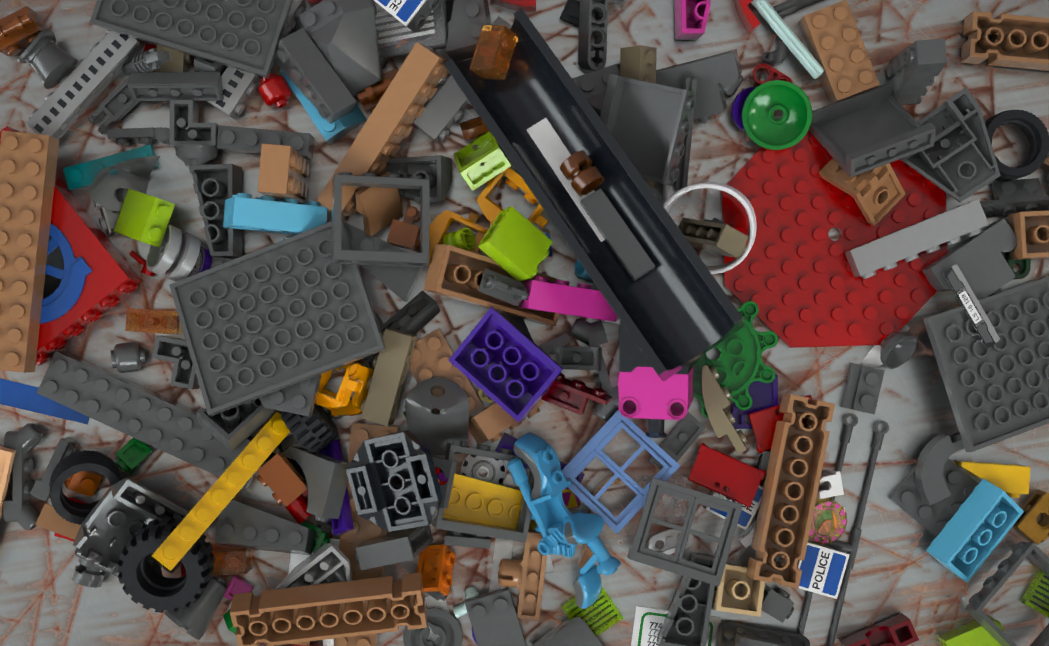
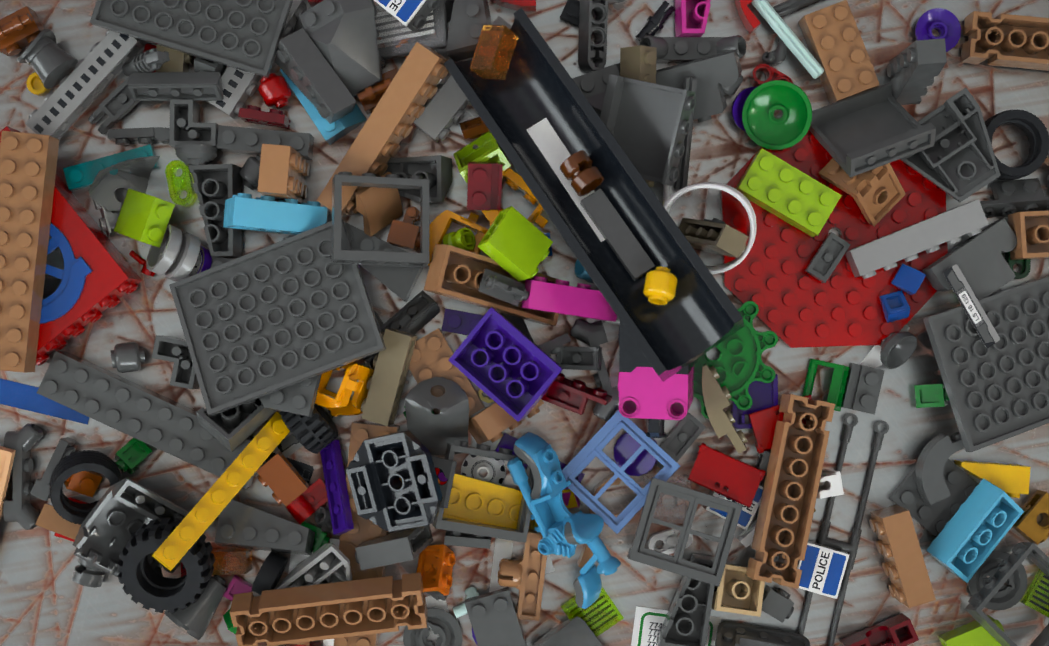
(35, 85): none -> yellow tile
(152, 321): clear orange brick -> none
(180, 183): none -> clear neon green plate
(250, 172): none -> dark grey head
(270, 572): none -> black tyre
(272, 118): none -> dark red plate
(325, 482): dark grey arch -> none
(460, 321): none -> dark purple hinge
(484, 186): none -> dark red plate
(625, 448): none -> dark purple tile
(656, 21): none -> black pin
(660, 286): none -> yellow head
(692, 48): none -> dark grey plate
(788, 193): none -> lime brick
(827, 257): none -> dark grey plate
(828, 521): clear yellow tile -> none
(838, 381): none -> green tile
(895, 306): none -> blue slope
(902, 556): none -> medium nougat brick
(908, 279): none -> blue slope
(931, 395): none -> green bracket
(942, 21): none -> dark purple dish
(1008, 594): none -> dark grey gear

